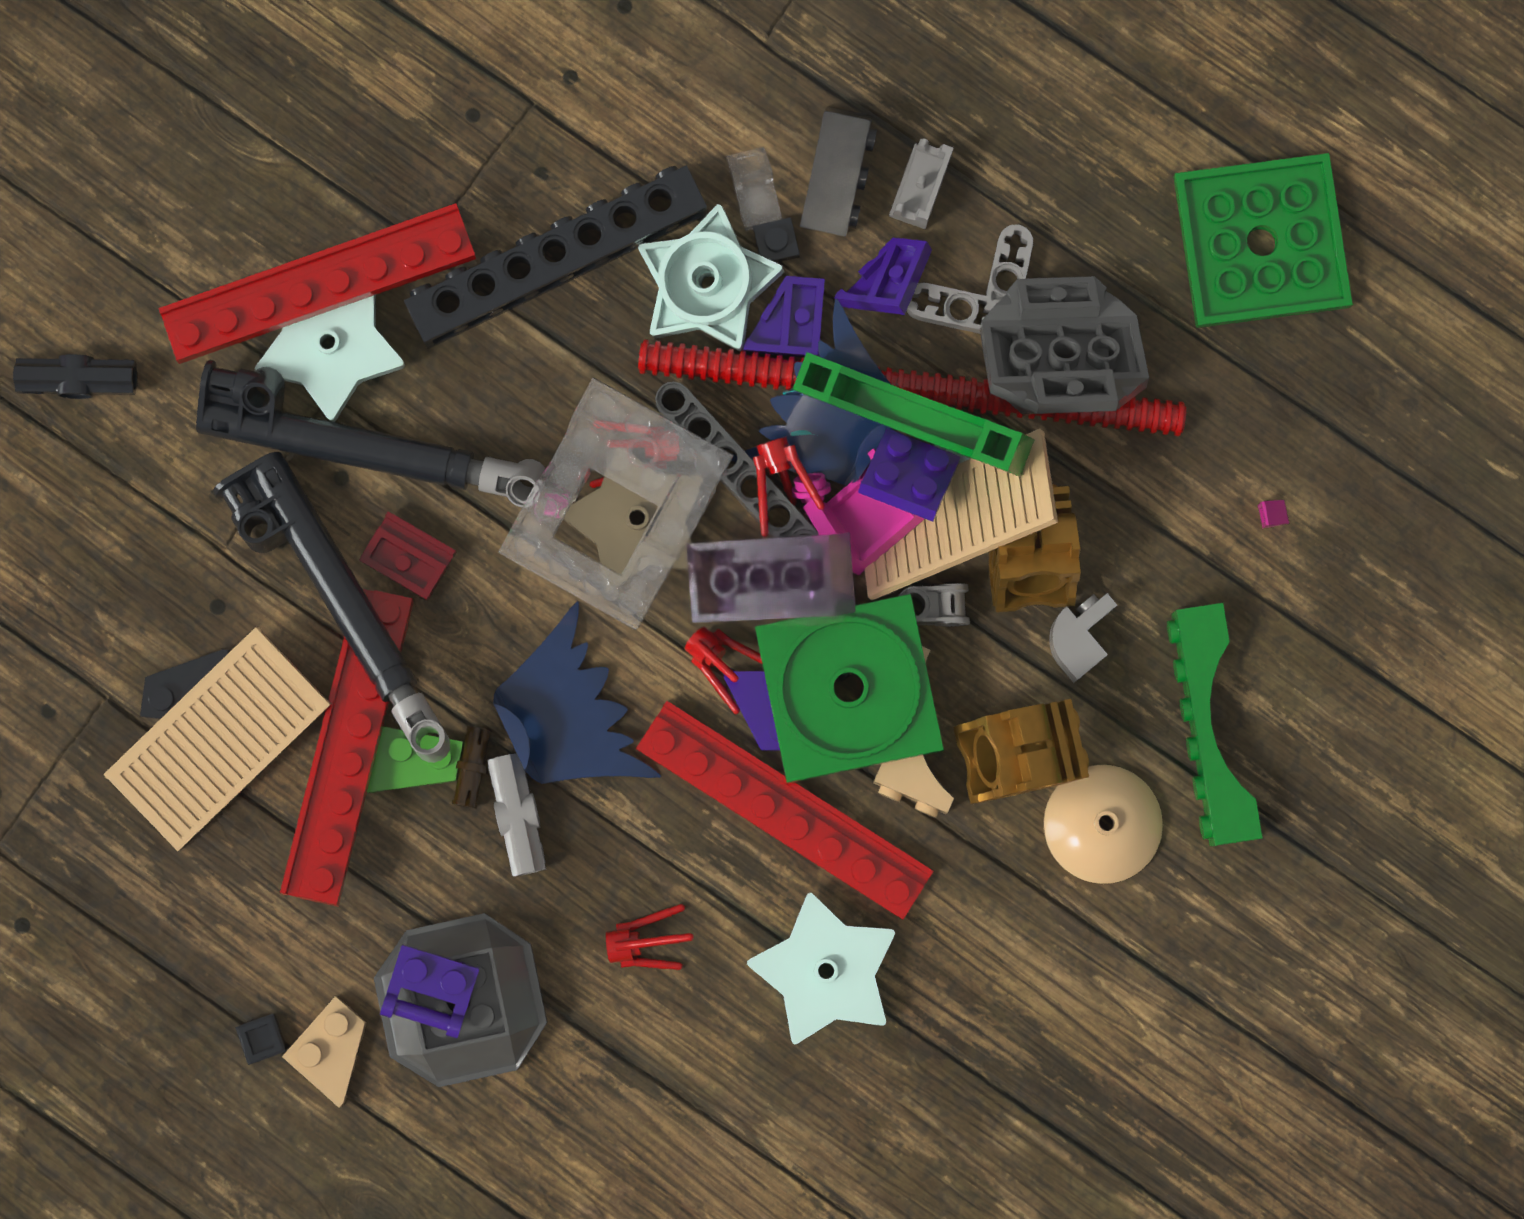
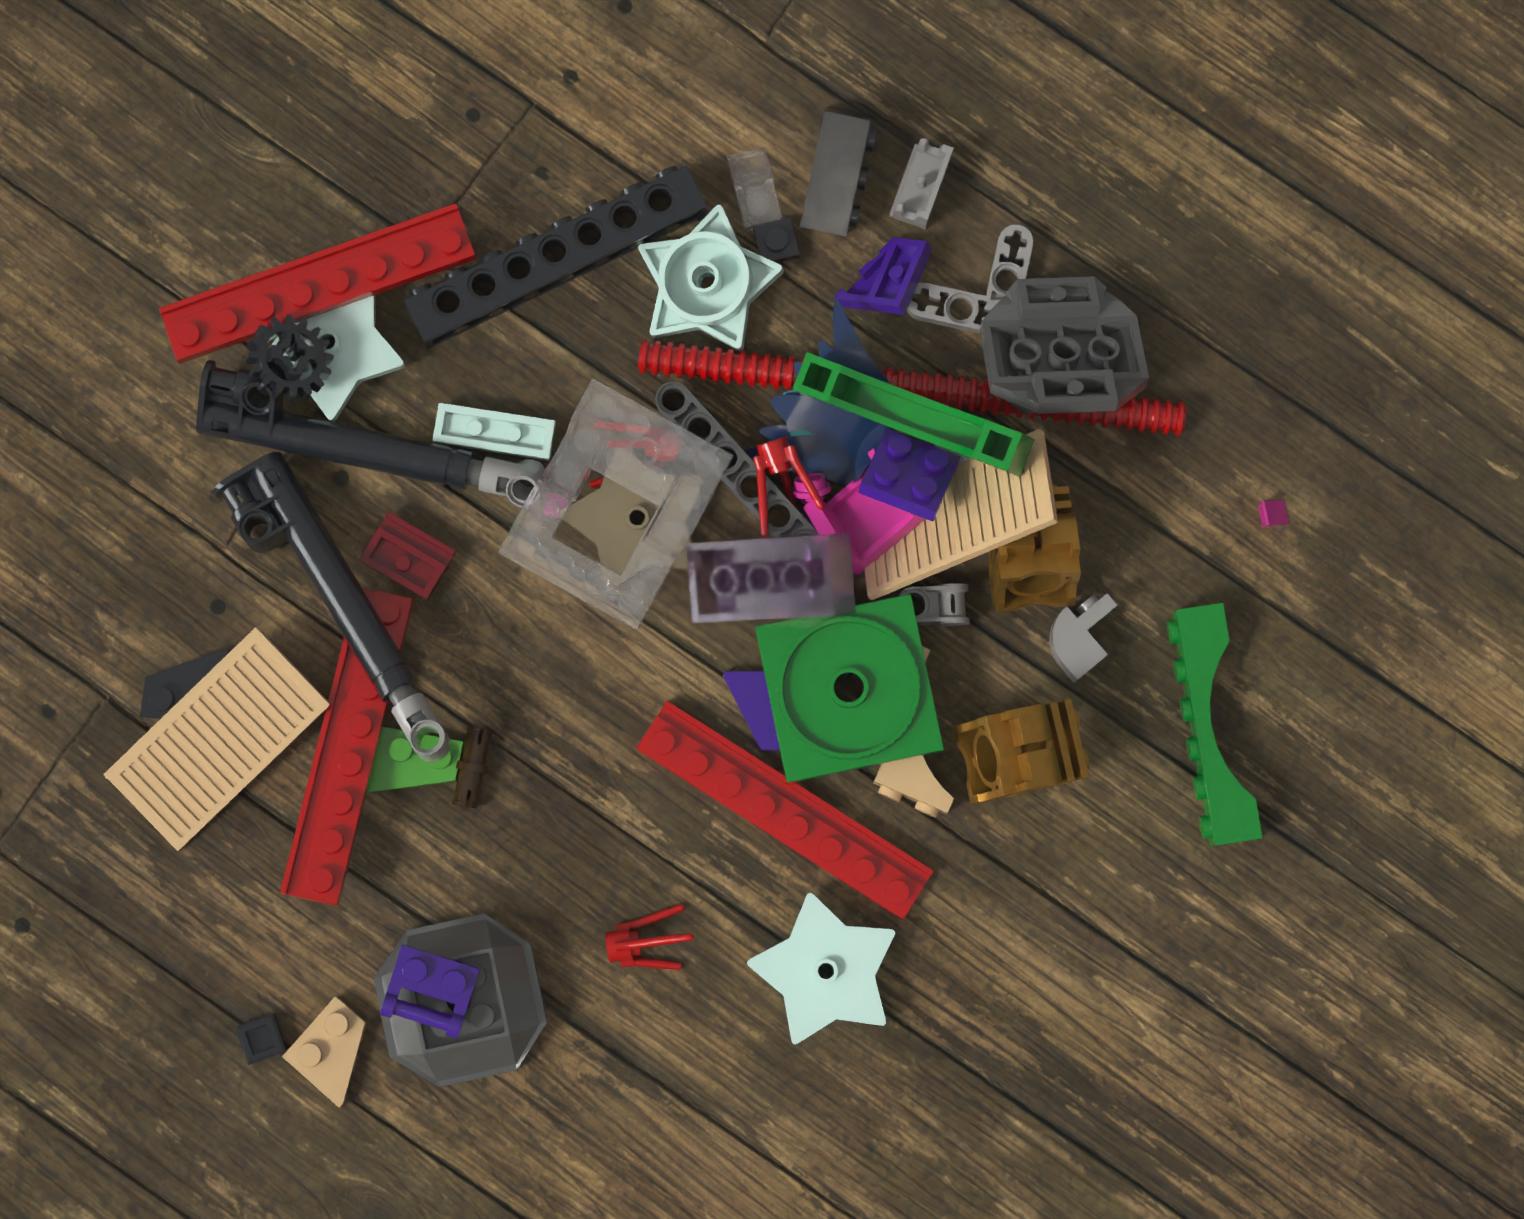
(75, 376): black piece -> none
(277, 370): none -> black gear
(494, 431): none -> light aqua plate
(516, 815): light grey piece -> none
(555, 715): dark blue piece -> none
(708, 651): red plant -> none
(791, 320): dark purple wing -> none
(1075, 832): tan dish -> none
(1290, 201): green piece -> none

